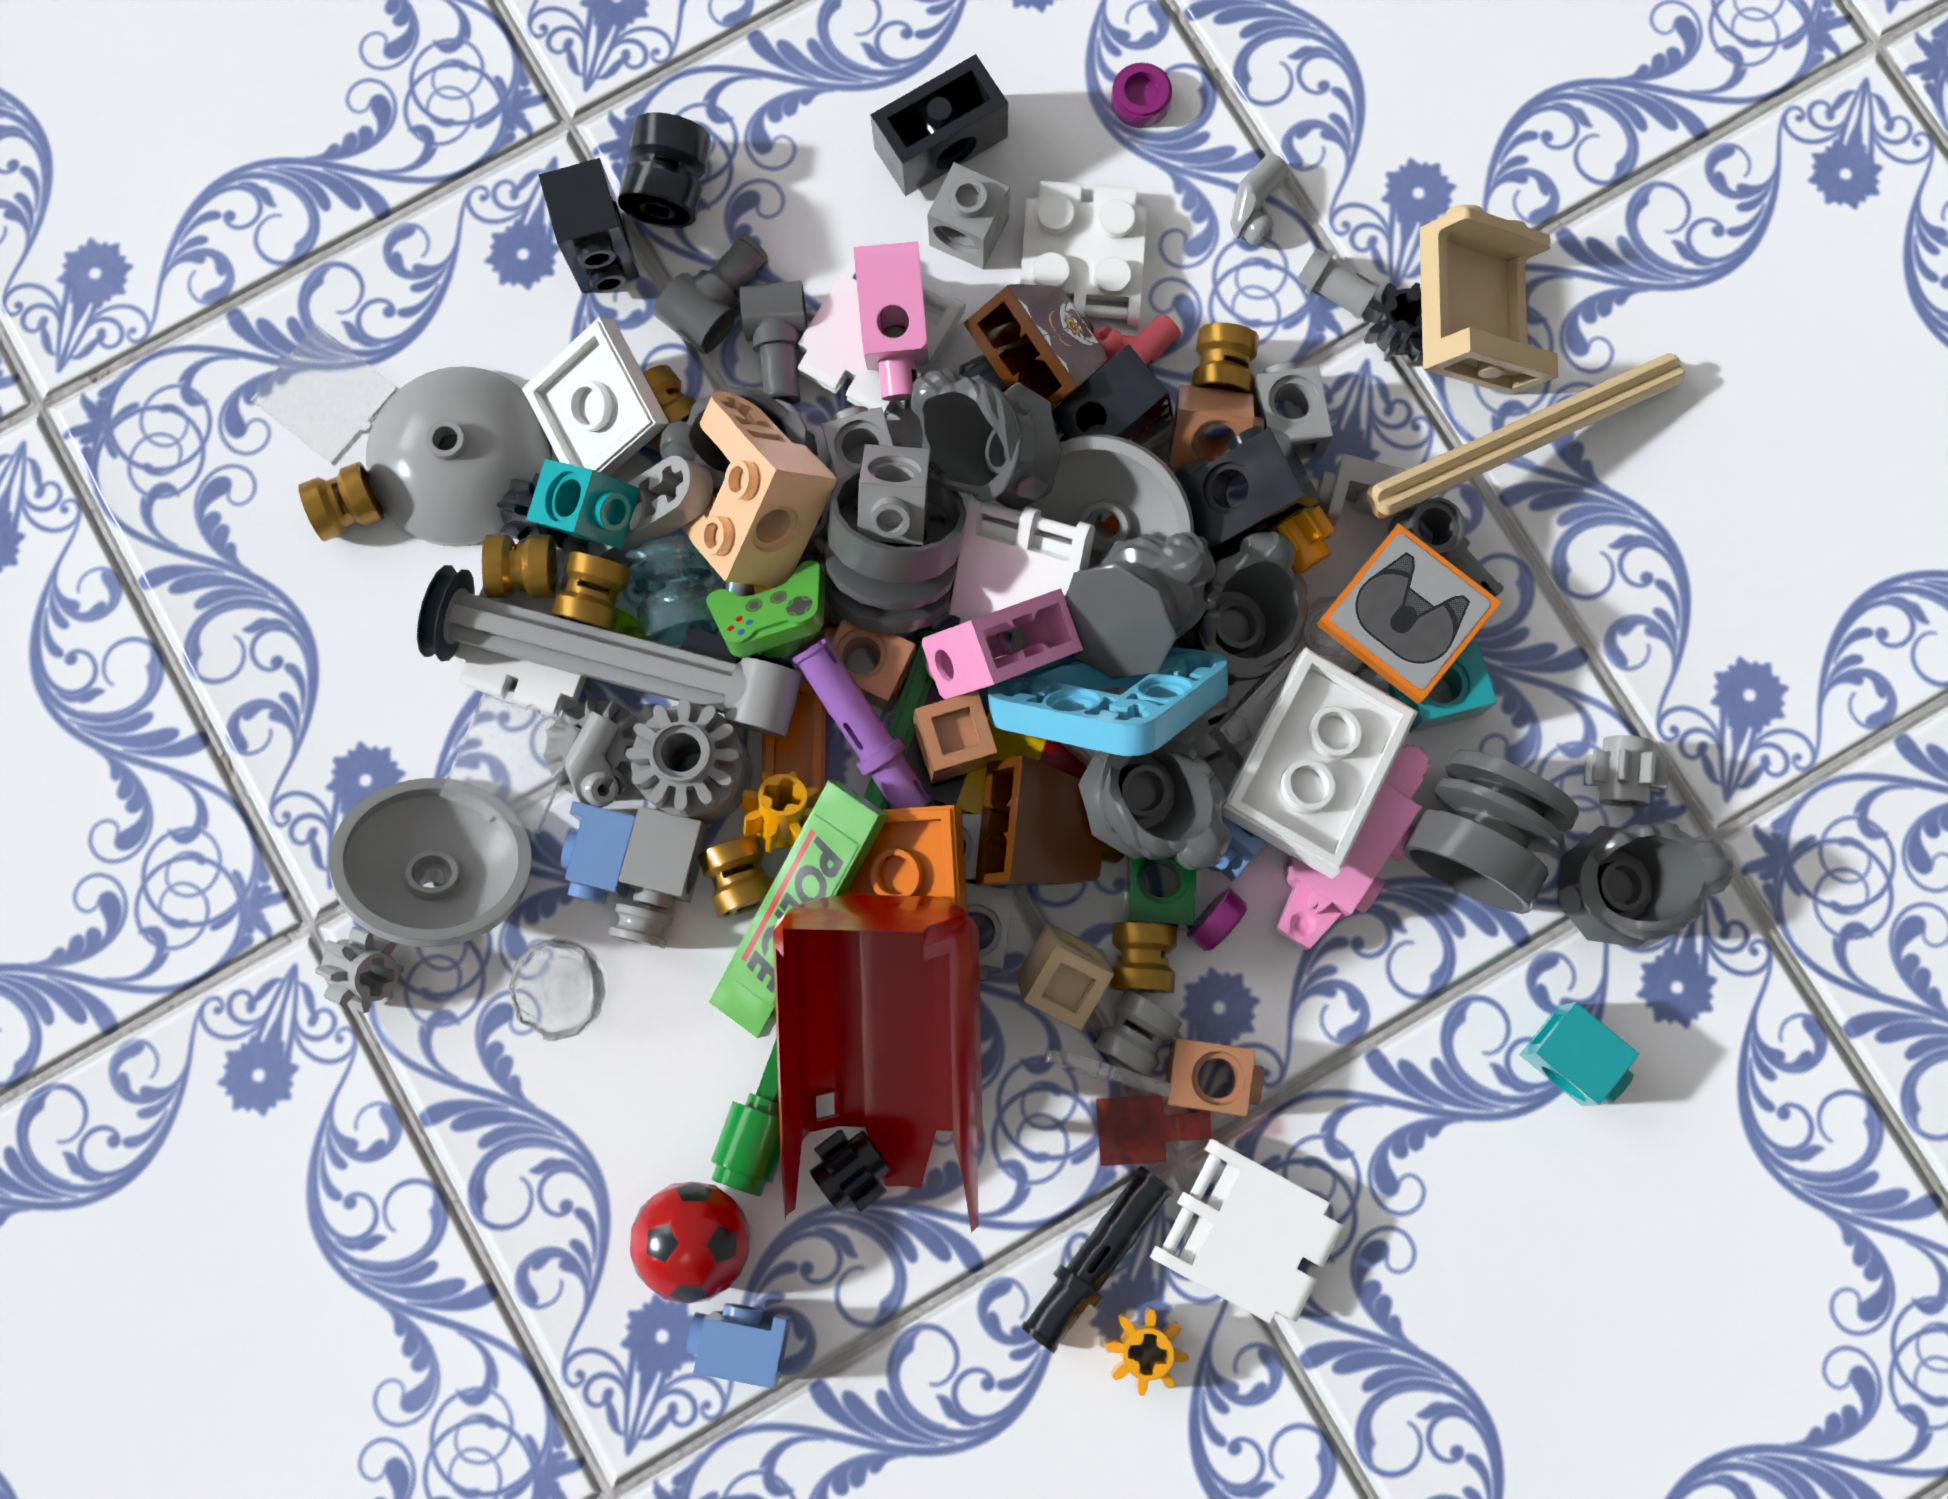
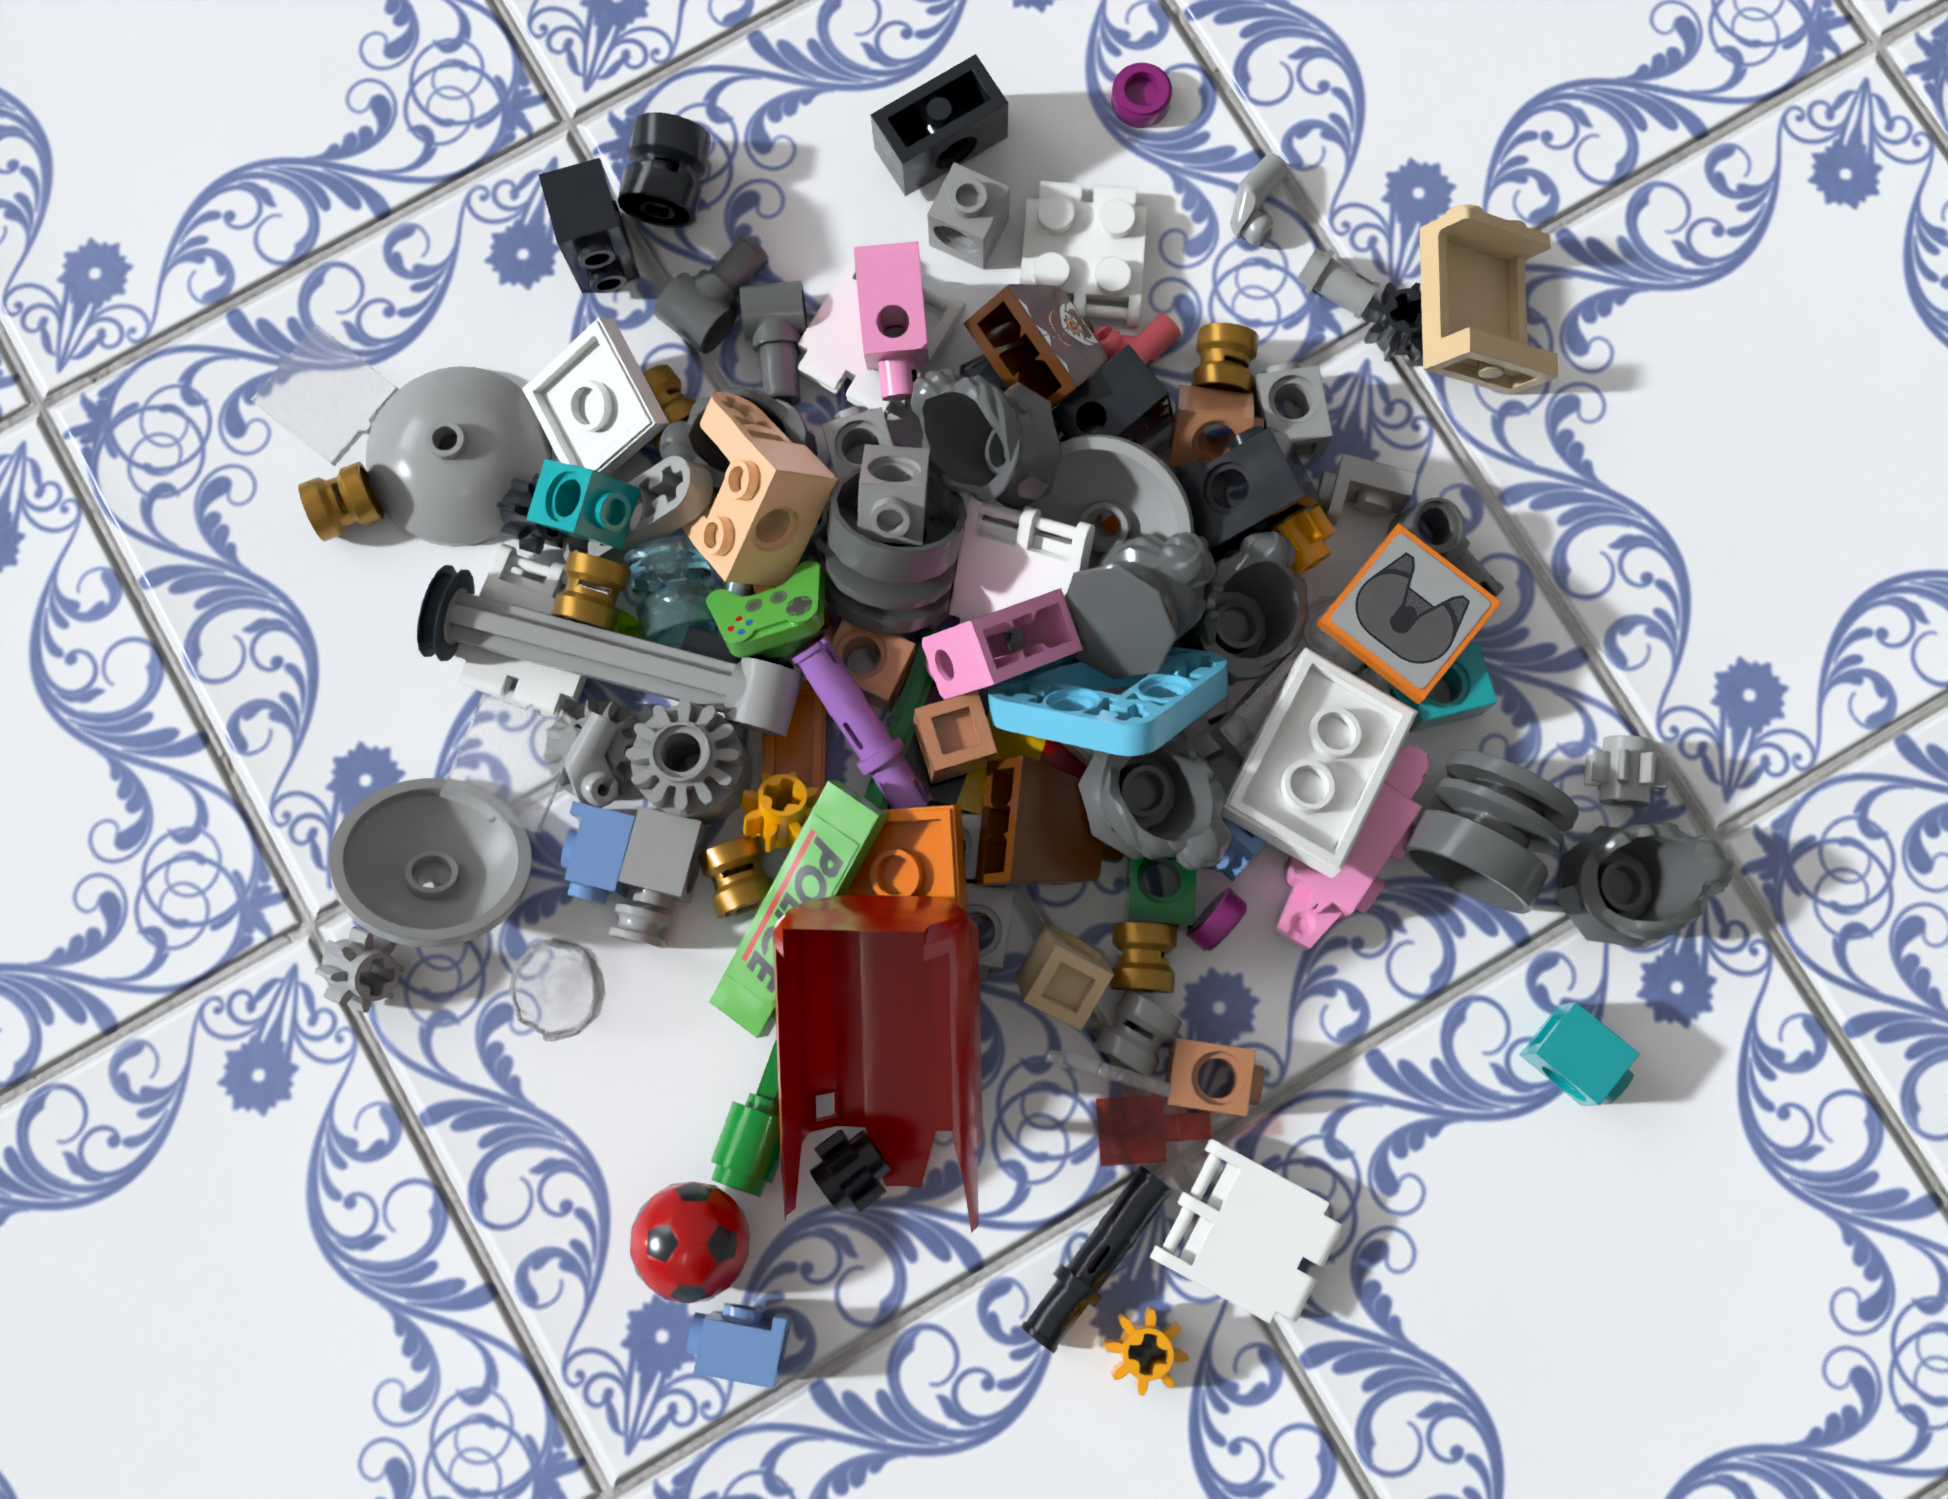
(521, 566): pearl gold wheel -> none
(1524, 435): tan axle -> none

